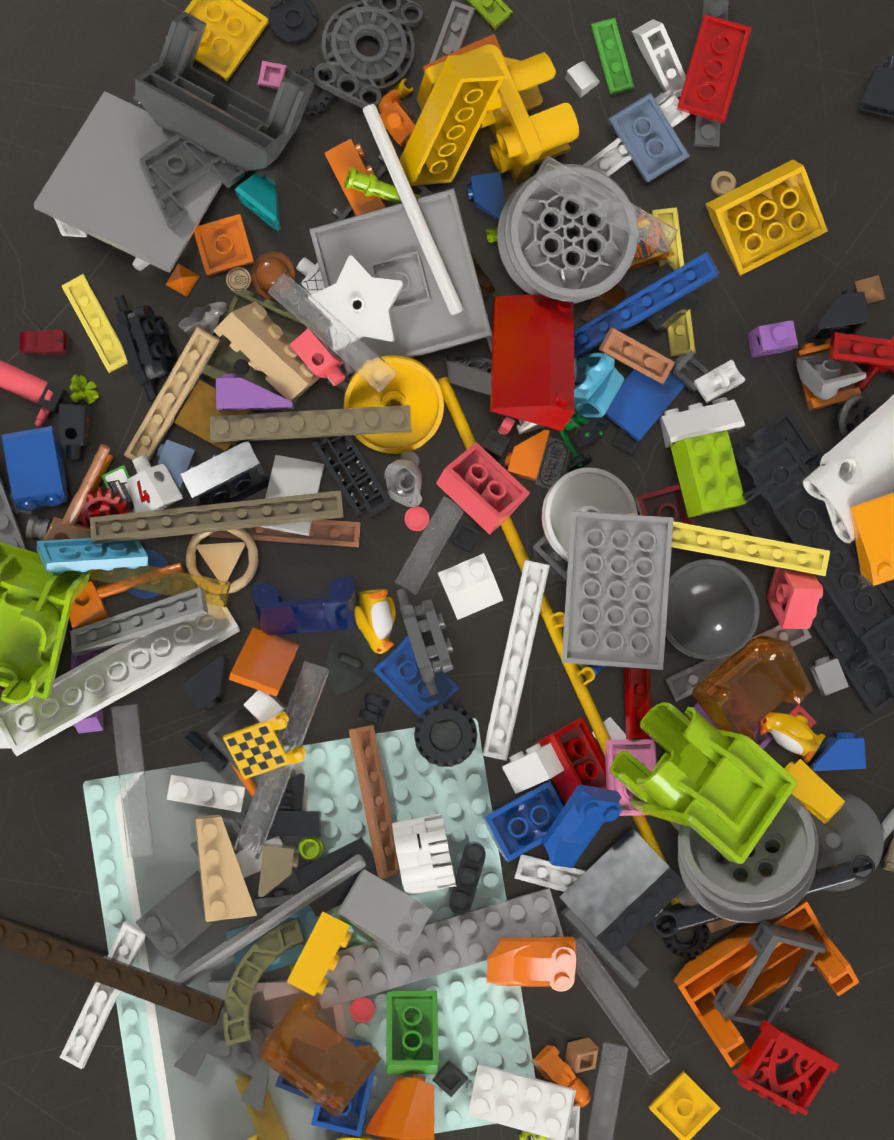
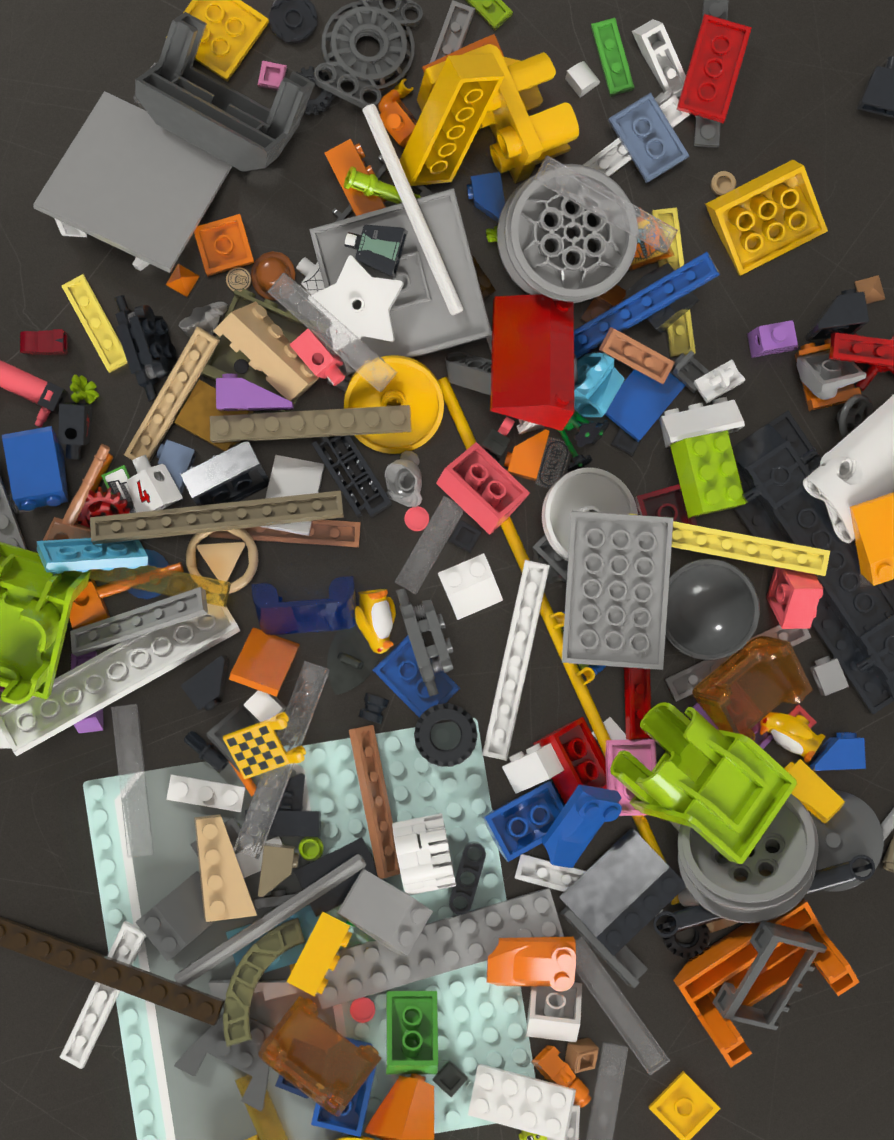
(37, 527): light grey wheel -> none
(178, 165): dark grey wing -> none
(261, 198): teal slope -> none
(379, 247): none -> torso
(554, 1013): none -> white slope
(766, 1049): red fence -> none

